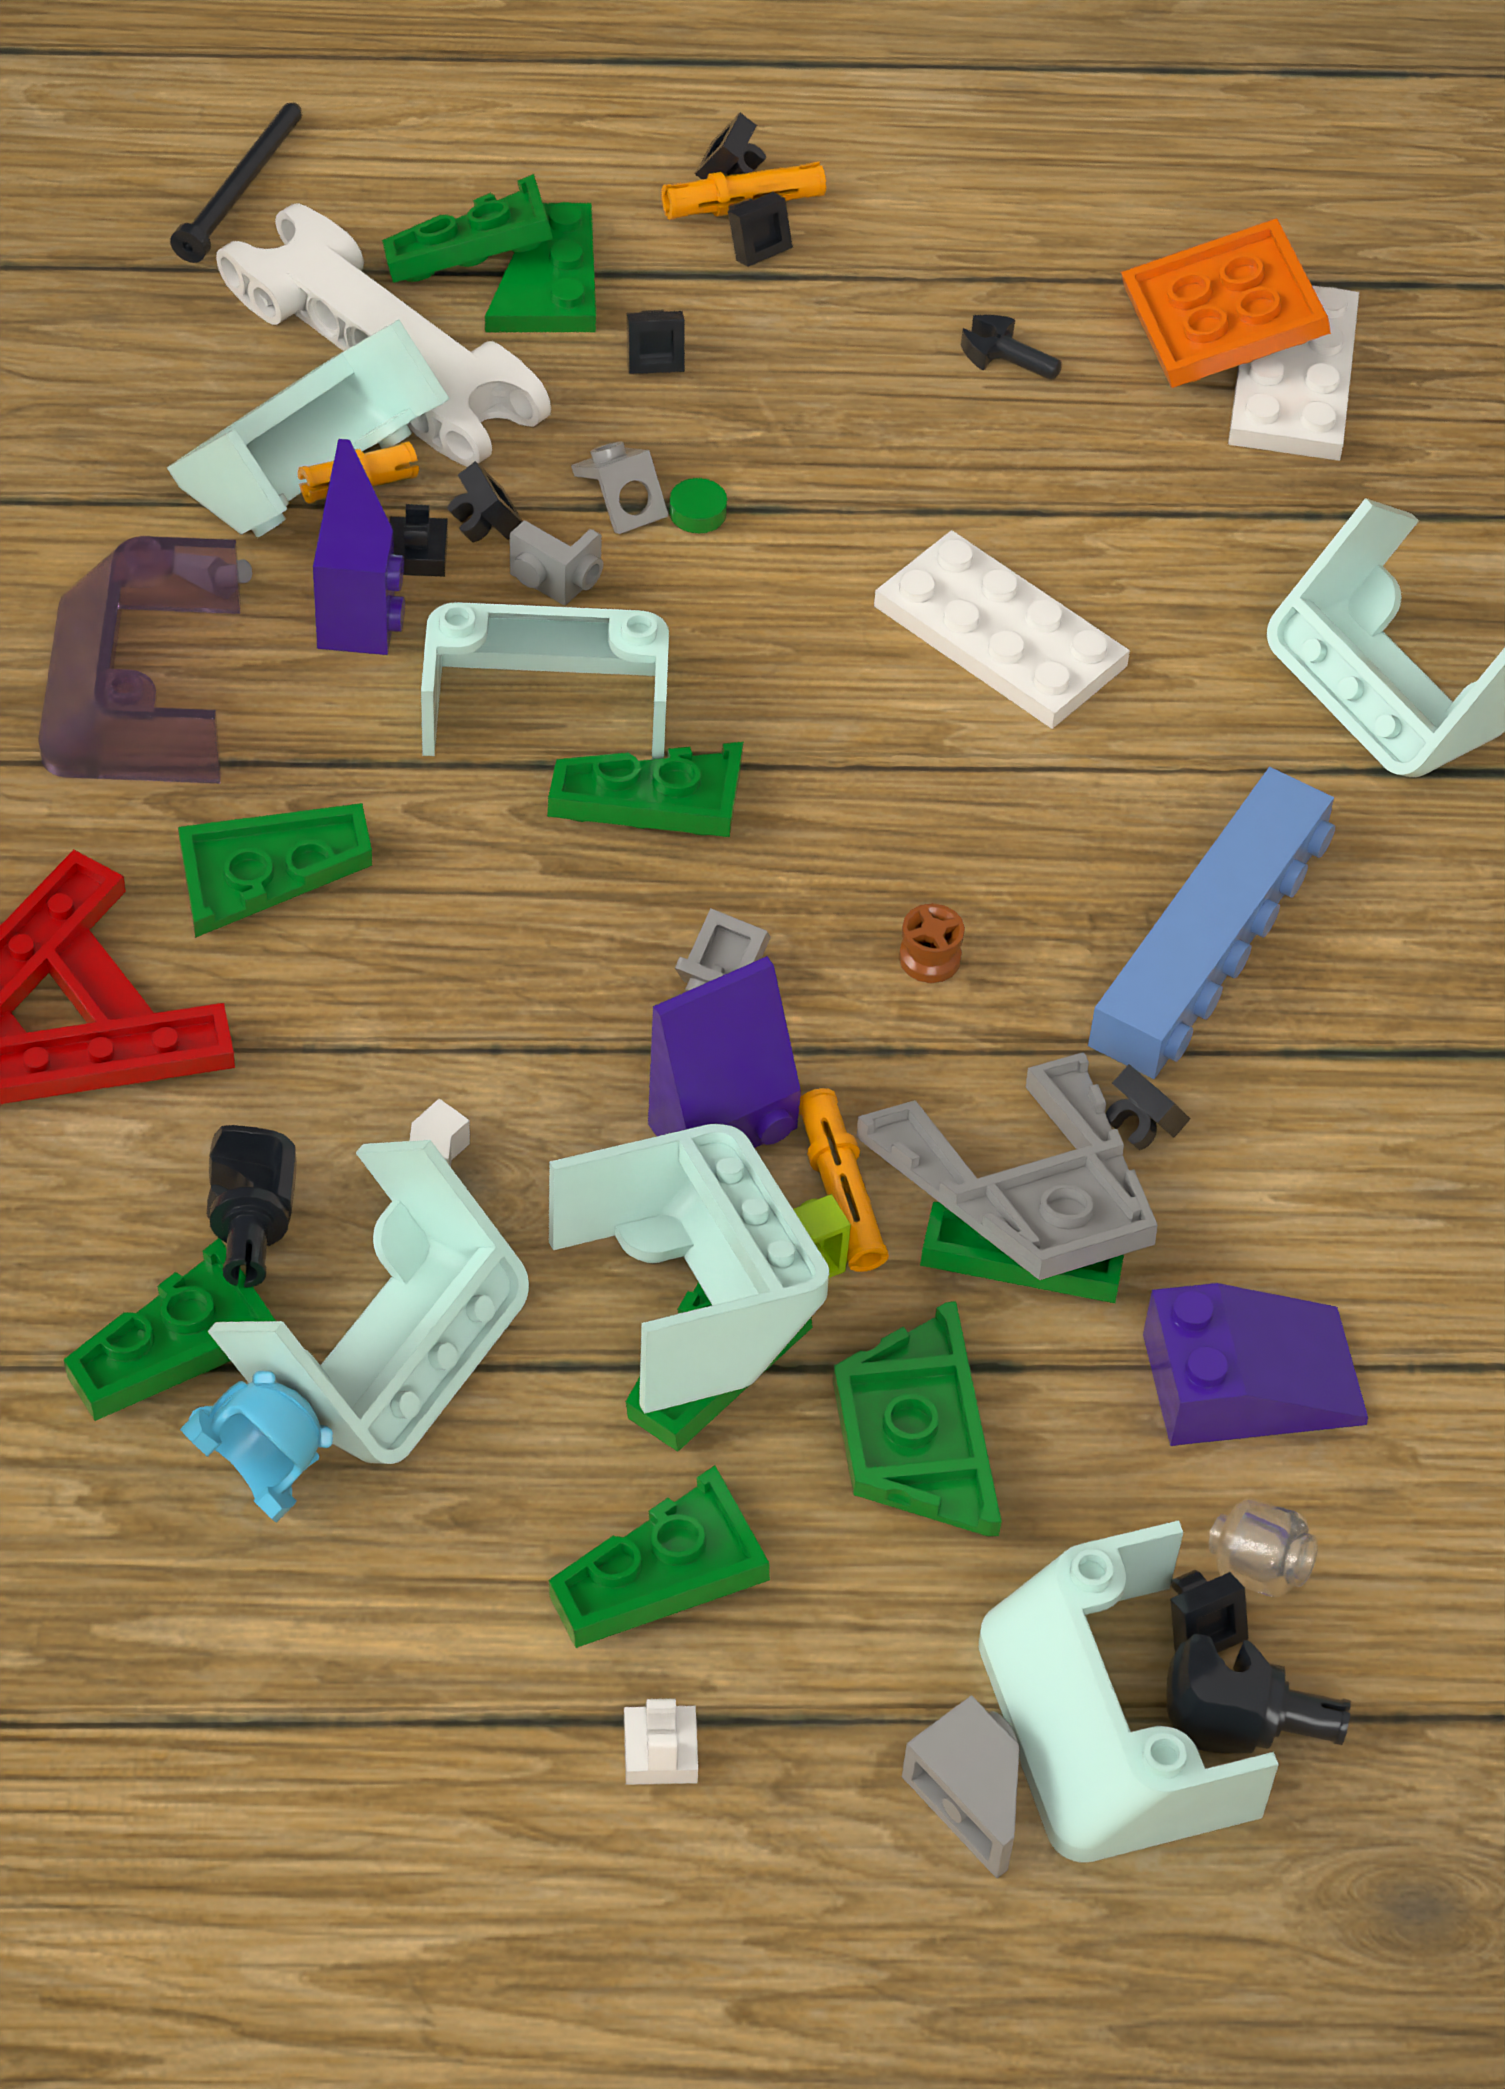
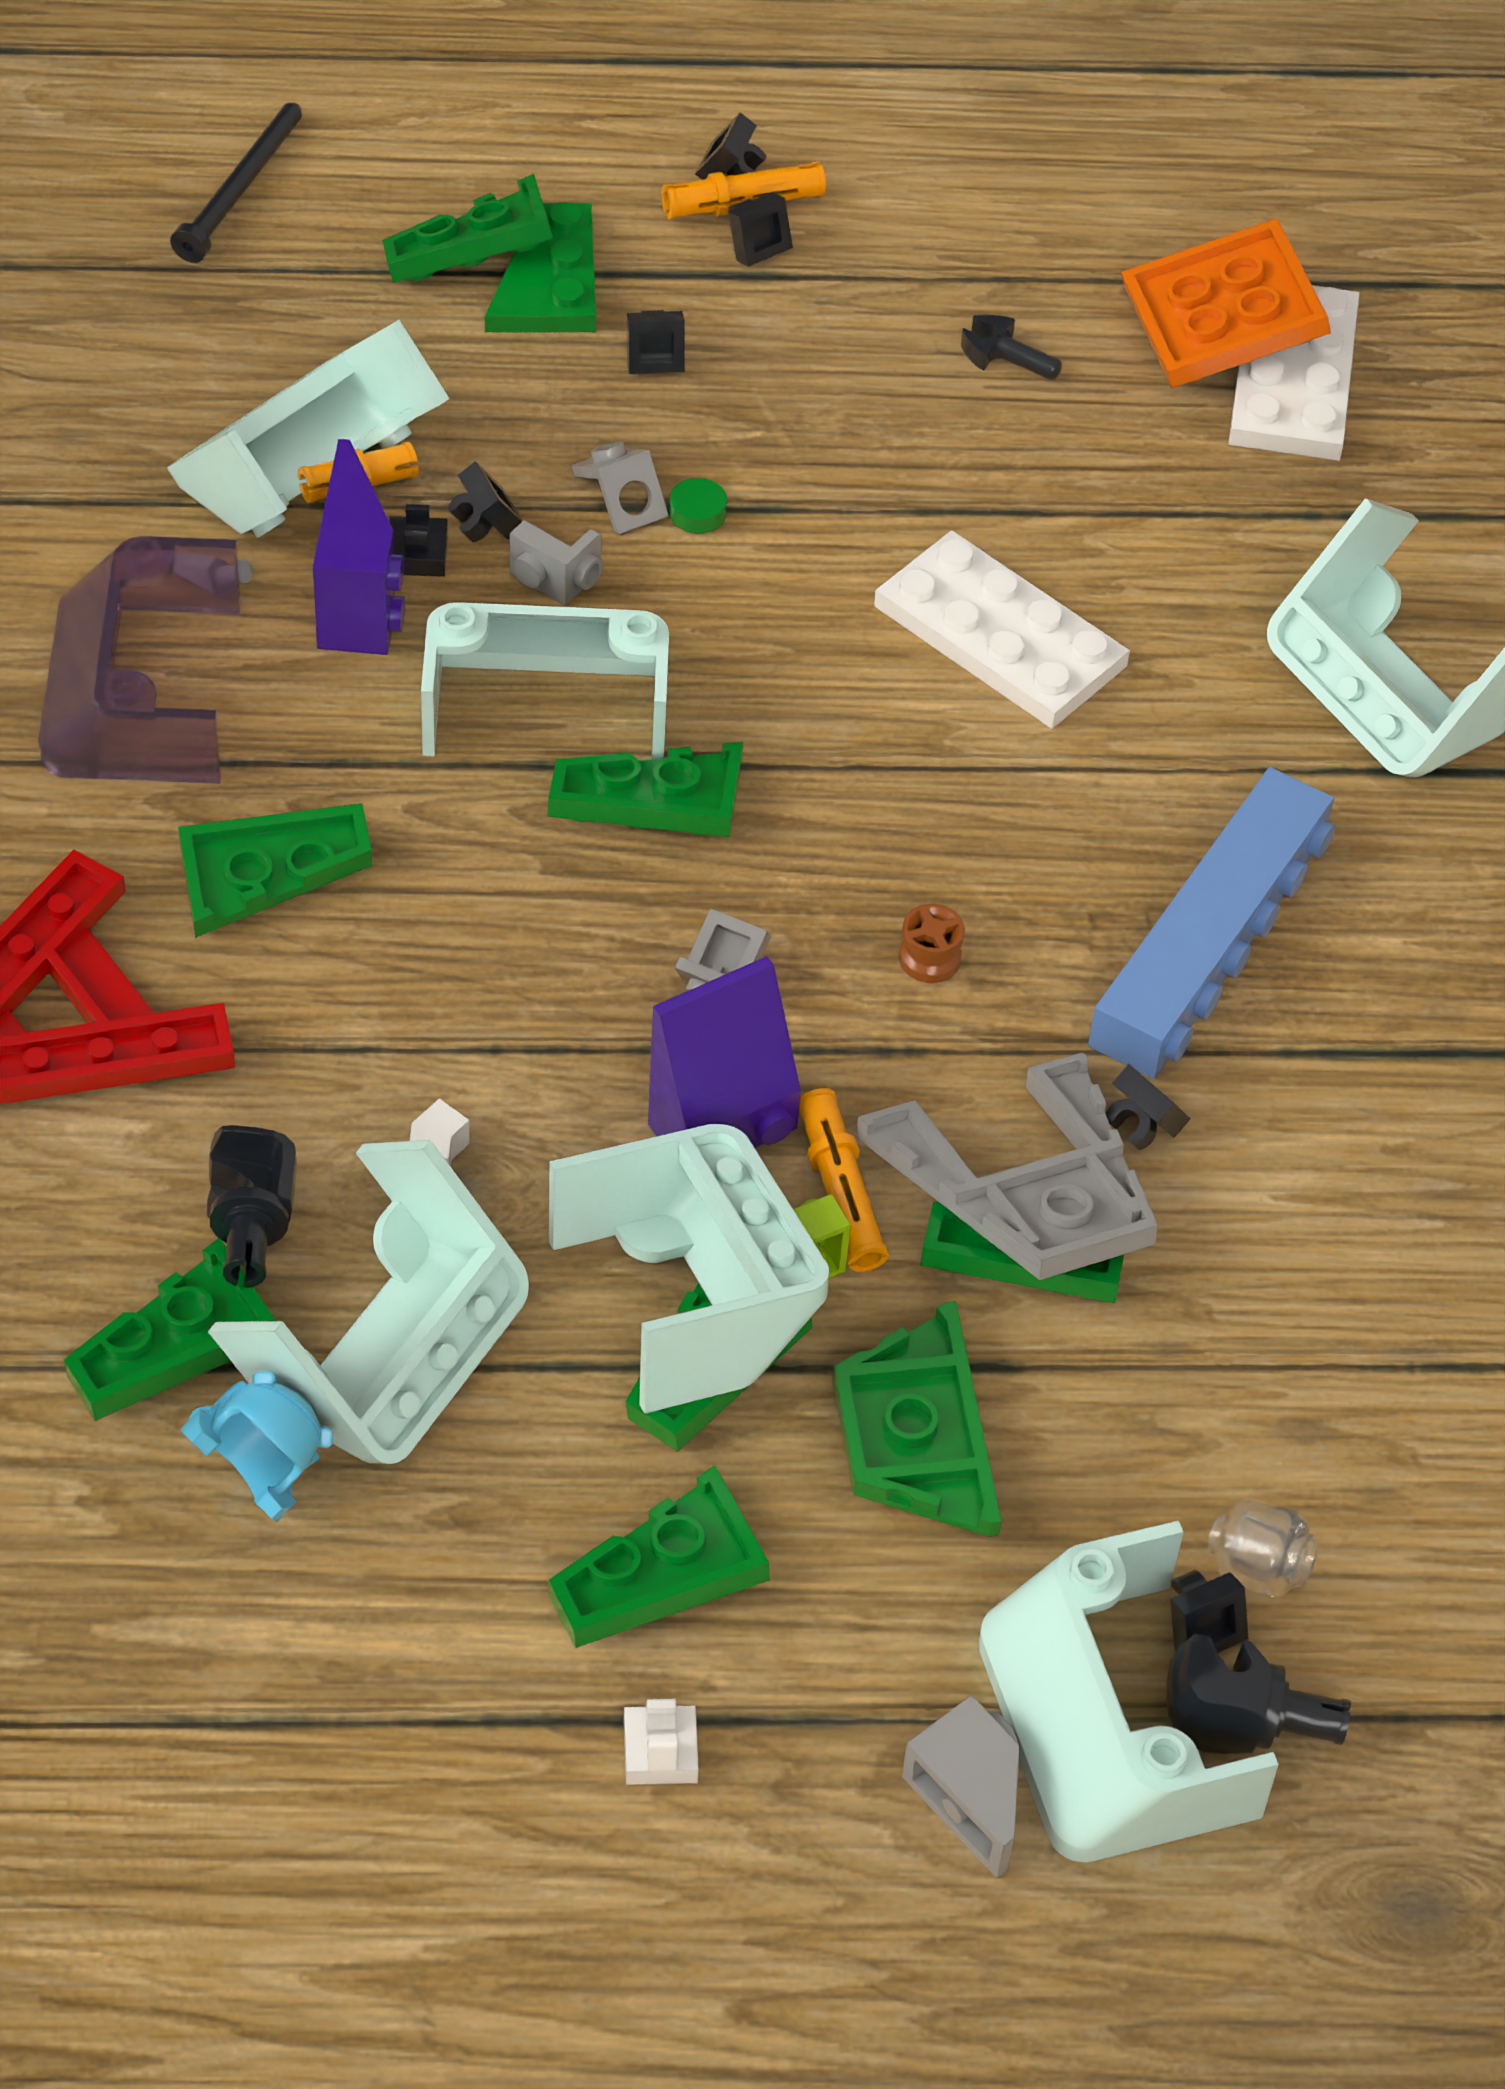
(324, 285): white piece -> none
(1248, 1364): dark purple slope -> none

